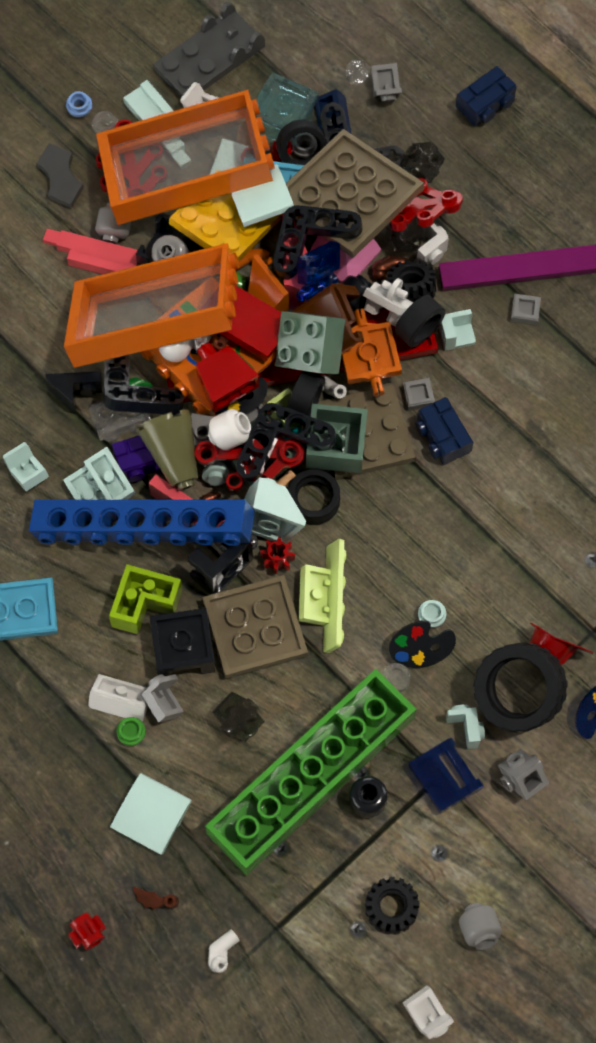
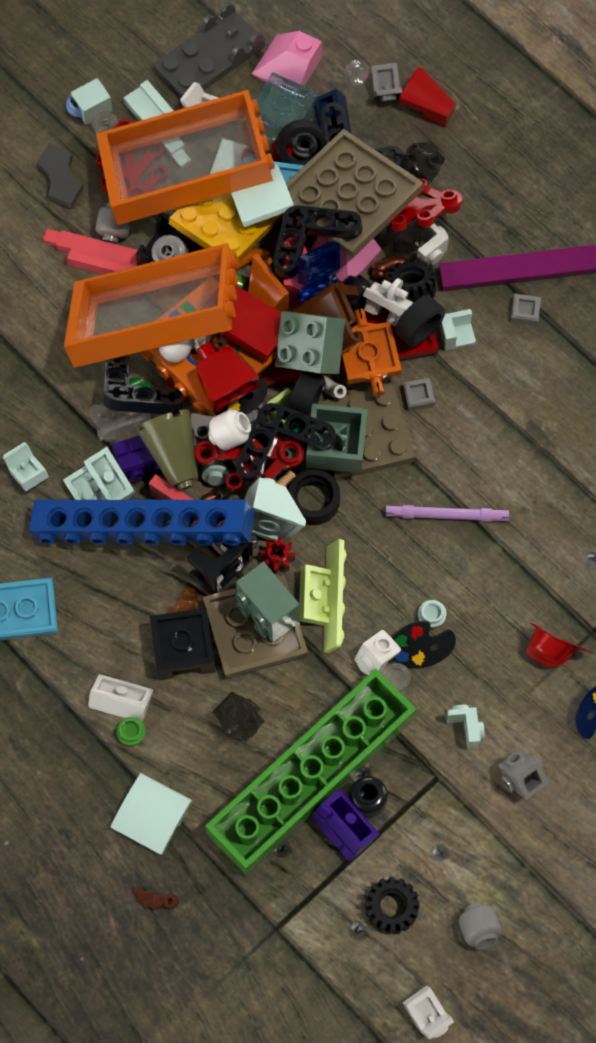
(67, 385): black slope -> none
(87, 931): red gear -> none
(92, 99): none -> light aqua panel
(141, 591): lime brick -> none
(161, 699): light grey bracket -> none
(188, 602): none -> clear orange arm
(219, 949): white arm -> none
(267, 602): none -> sand green brick
(290, 56): none -> bright pink slope
(344, 825): none -> dark purple brick
(376, 653): none -> white bracket
(412, 512): none -> lavender piece
(427, 97): none -> red slope
(437, 779): clear blue plate -> none
(444, 431): dark blue brick -> none
(486, 96): dark blue brick -> none
(488, 700): black tyre -> none

